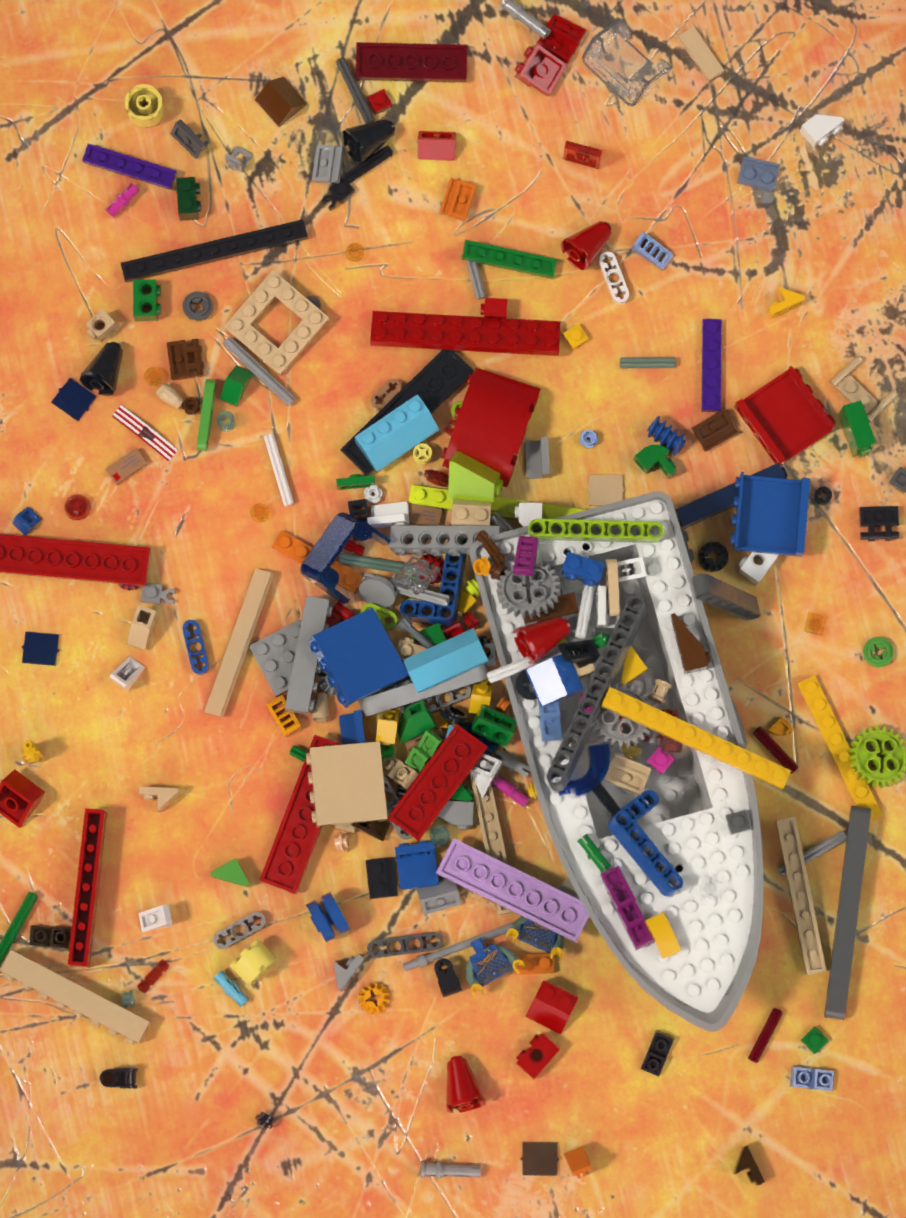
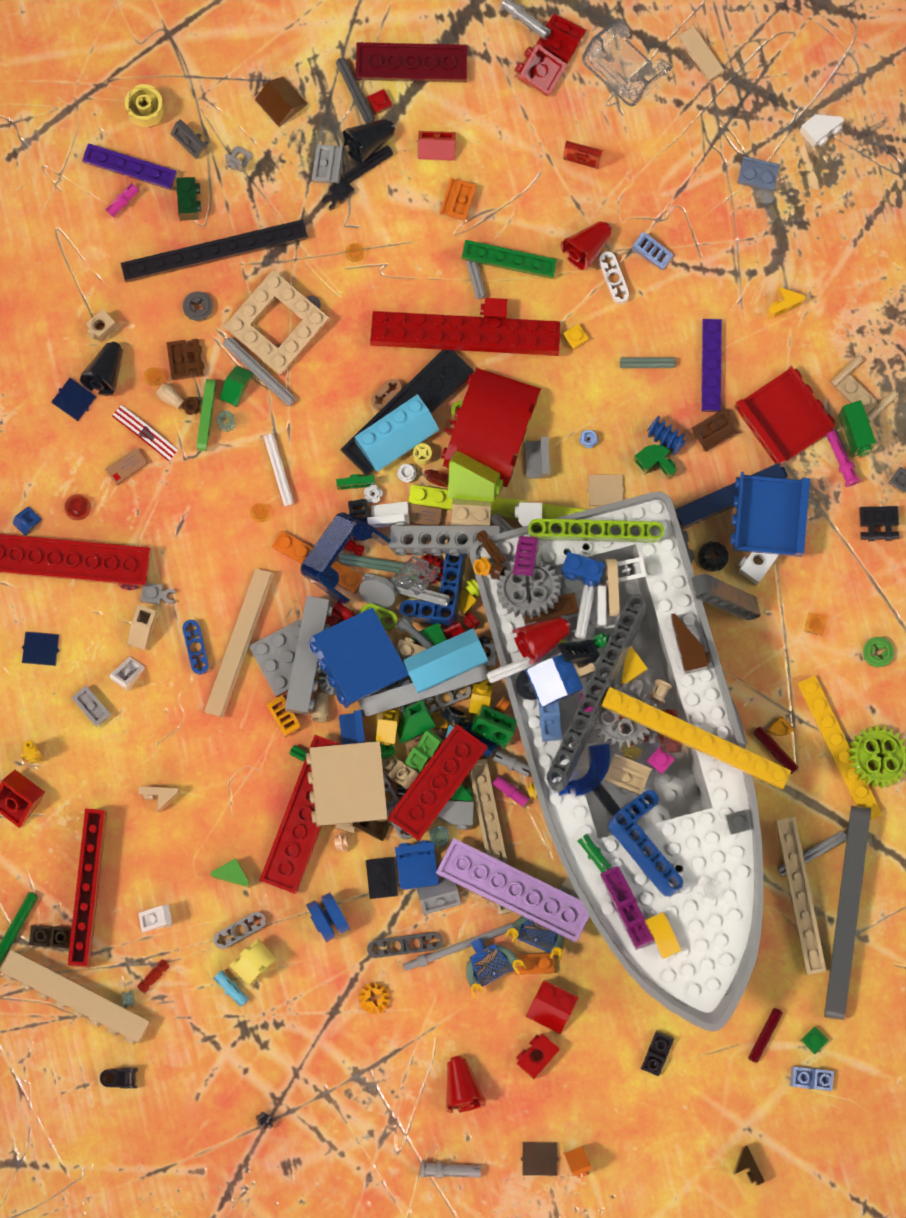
(91, 706): none -> light grey plate
(142, 300): green brick -> none
(343, 976): light grey slope -> none
(406, 473): none -> white plate
(447, 981): black piece -> none
(485, 772): white slope -> none
(820, 501): black bush -> none
(845, 466): none -> dark pink pin

